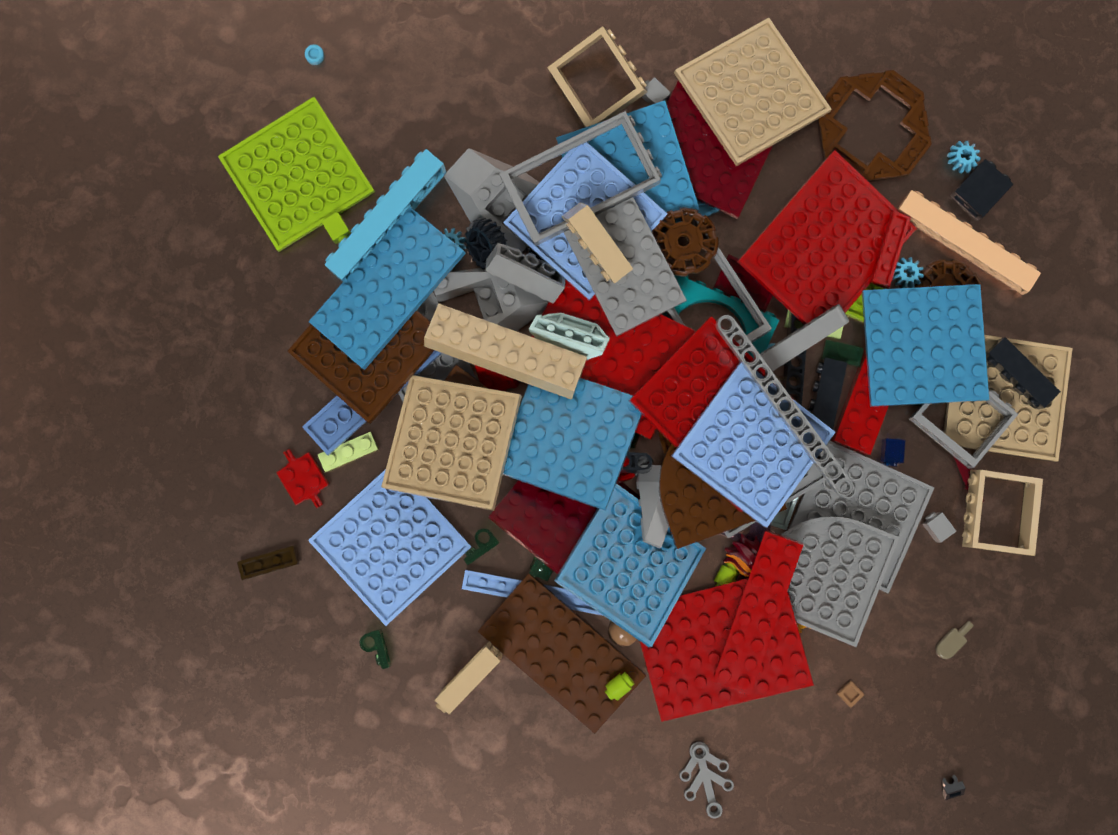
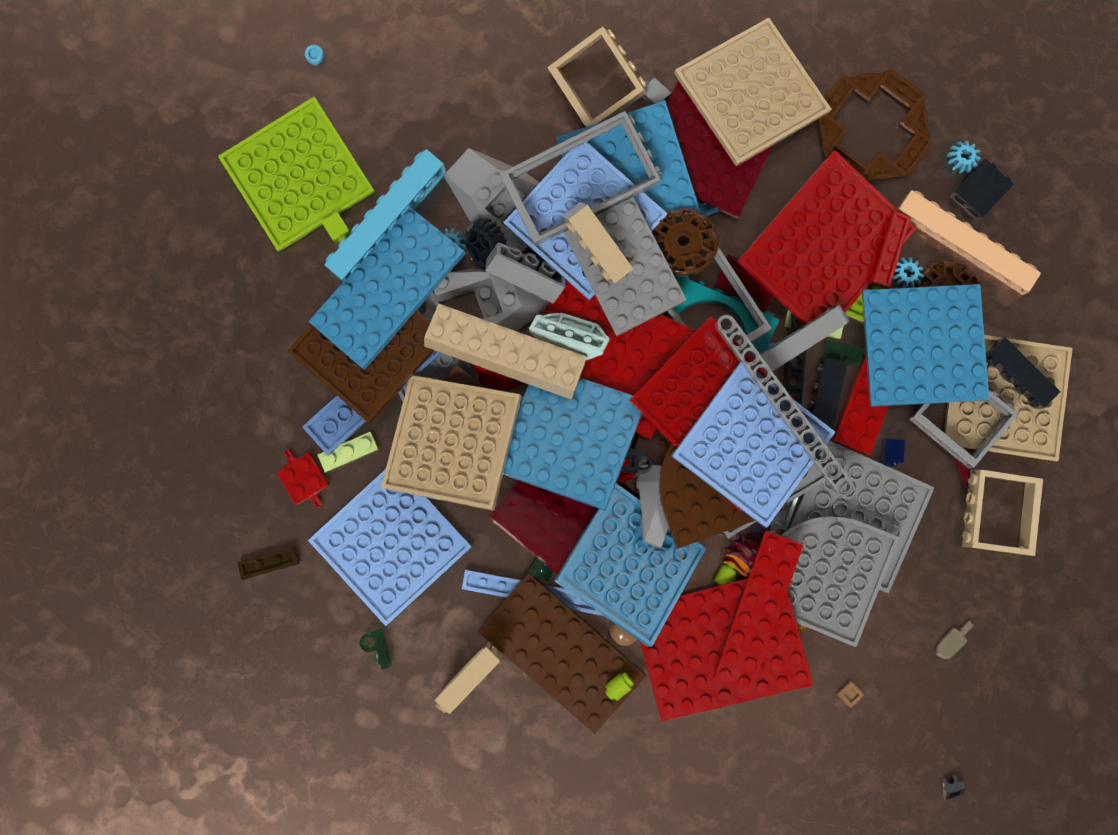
(474, 554): clear green plate -> none
(704, 776): light grey plant -> none
(938, 526): light grey brick -> none

